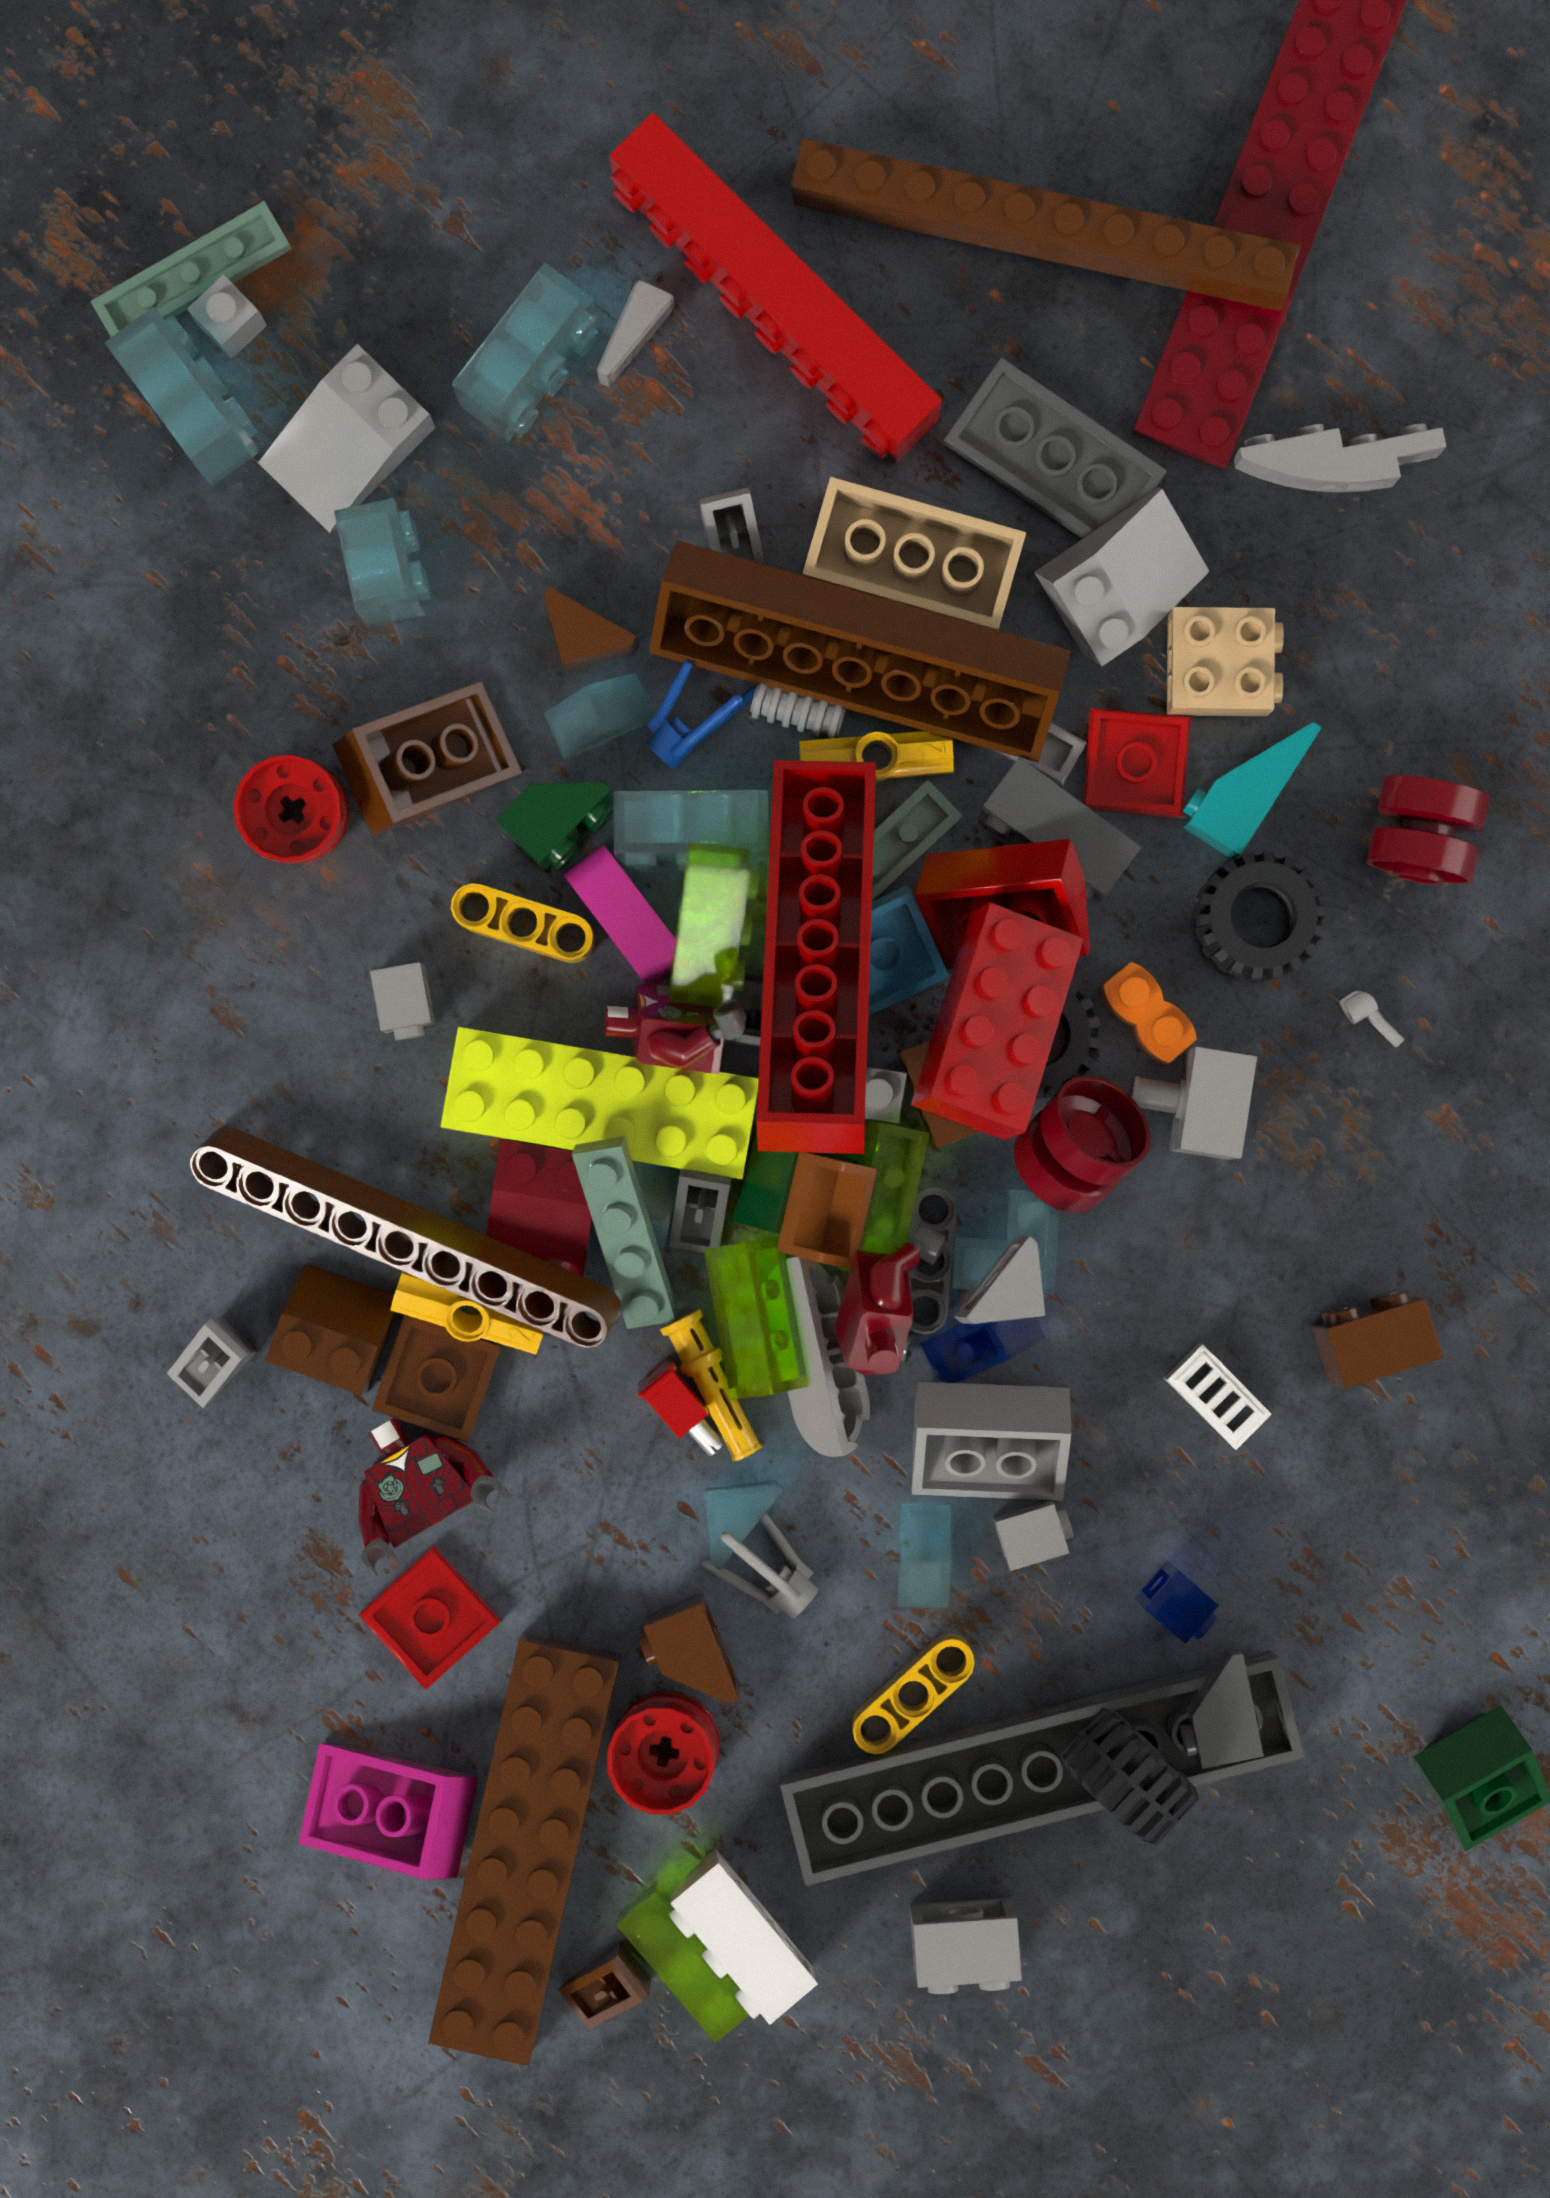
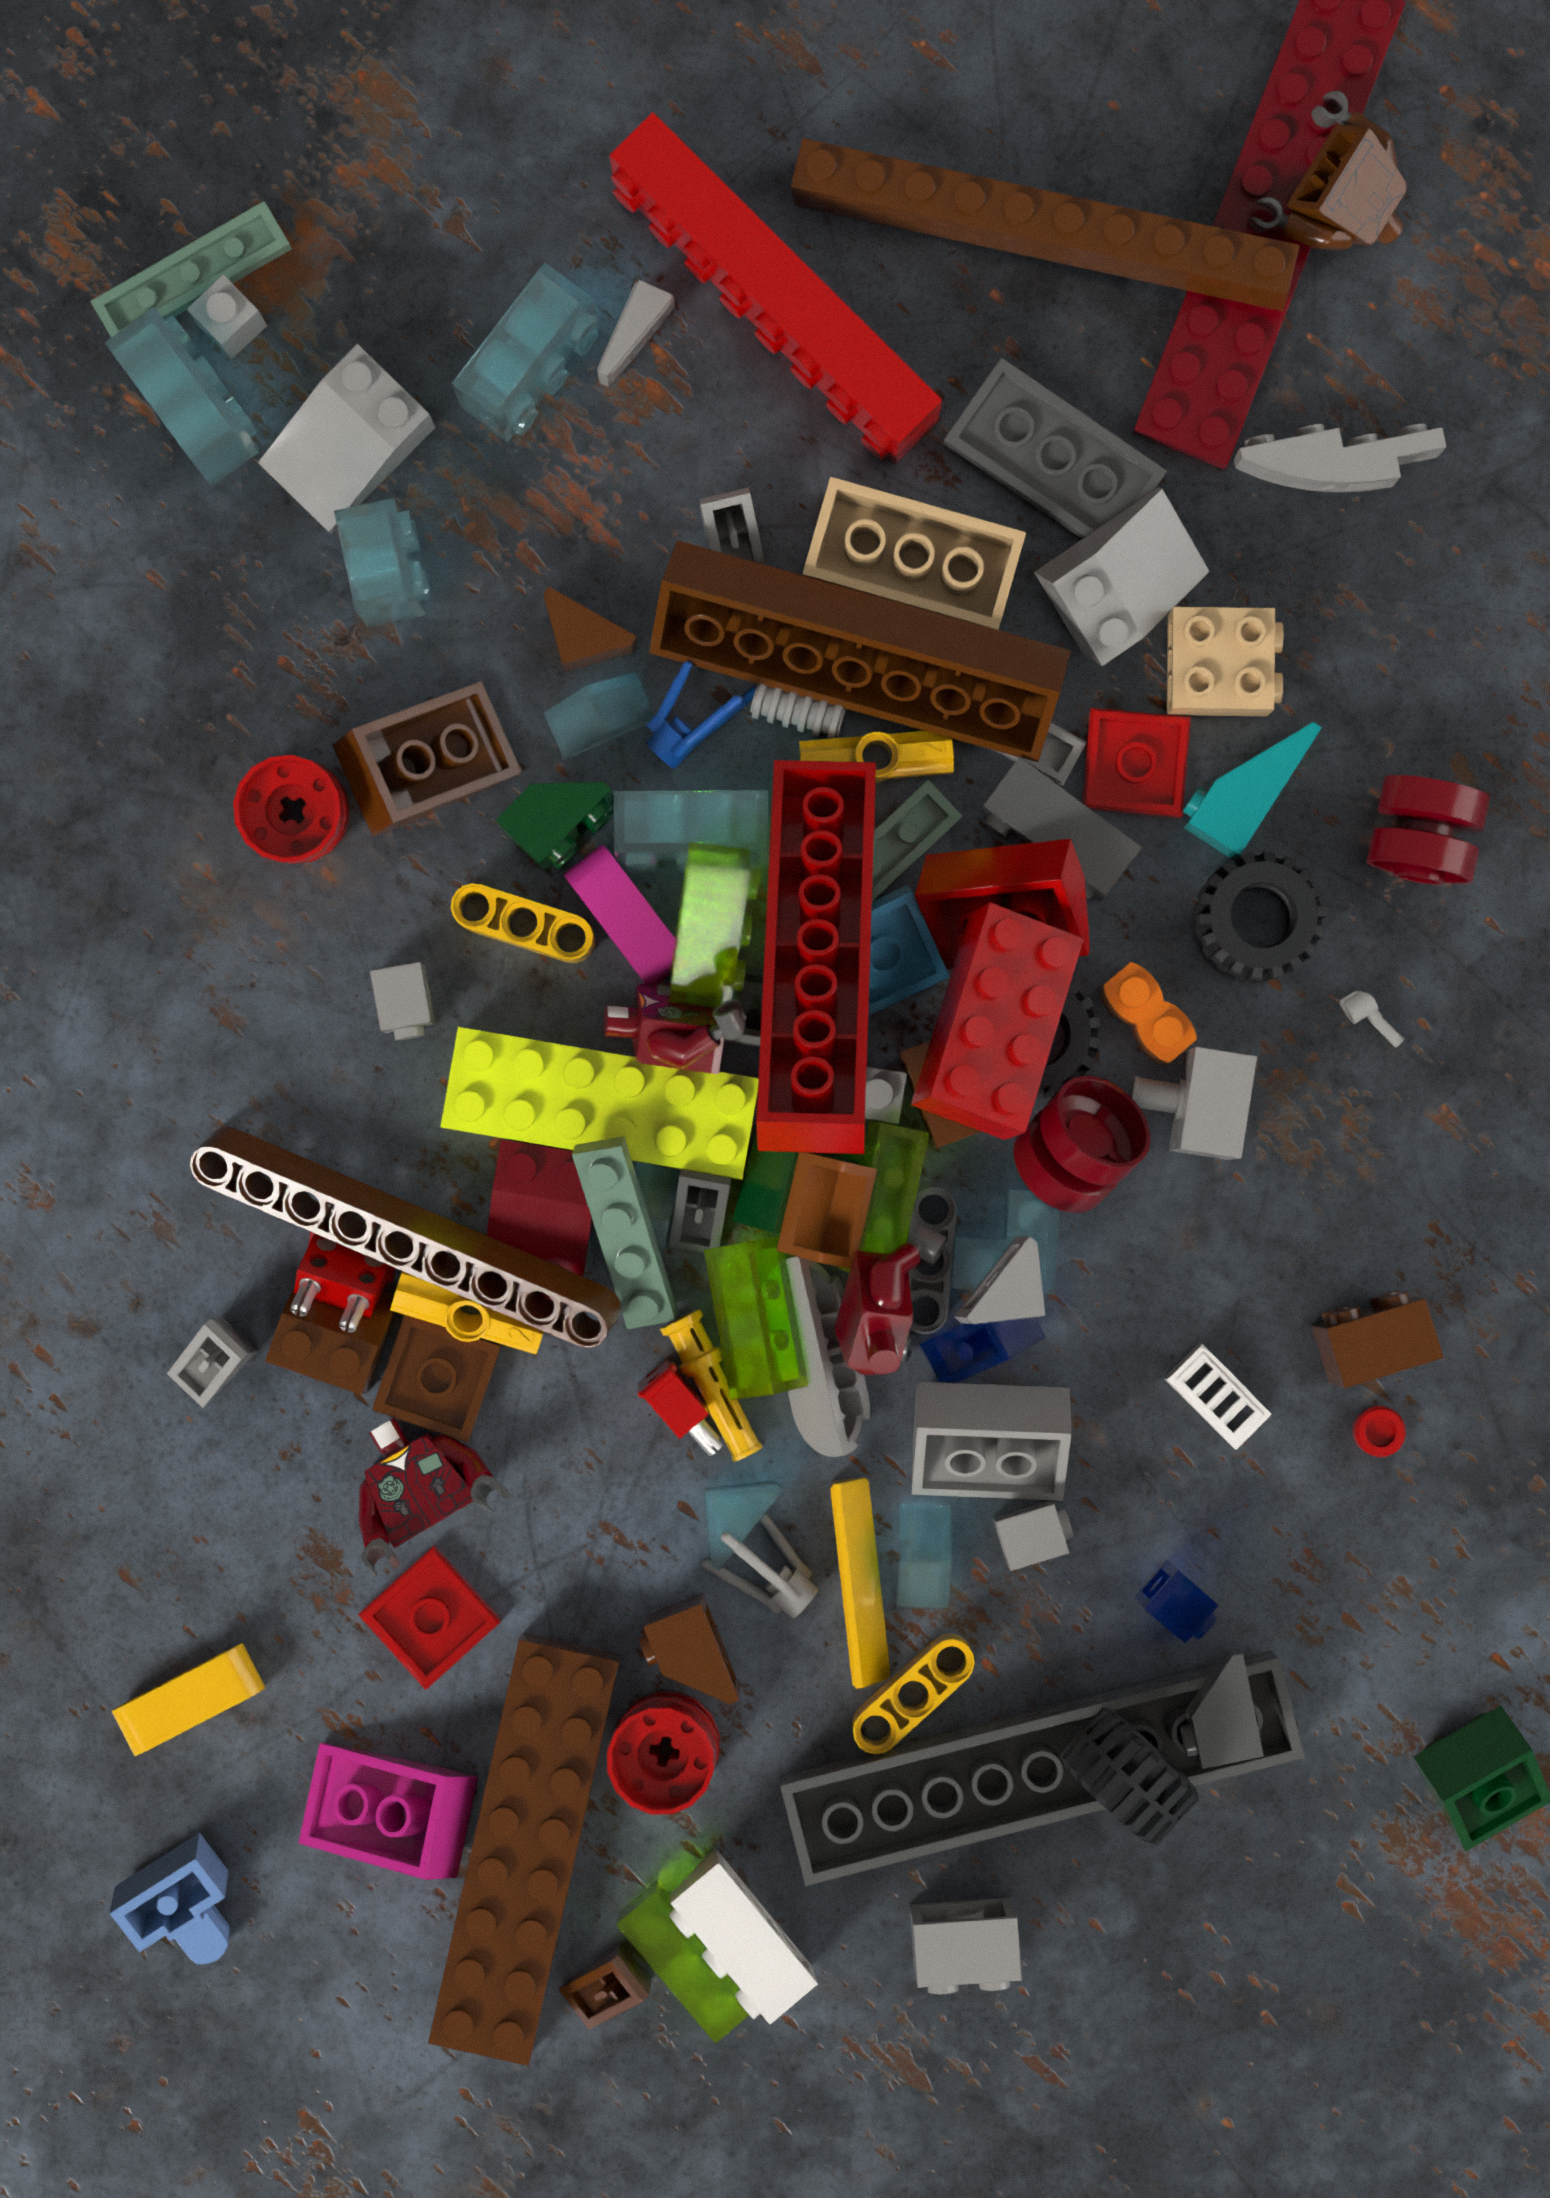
(176, 1901): none -> medium blue brick
(188, 1699): none -> yellow beam
(339, 1279): none -> red piece
(860, 1581): none -> yellow slope
(1348, 187): none -> reddish brown torso
(1379, 1431): none -> red tile

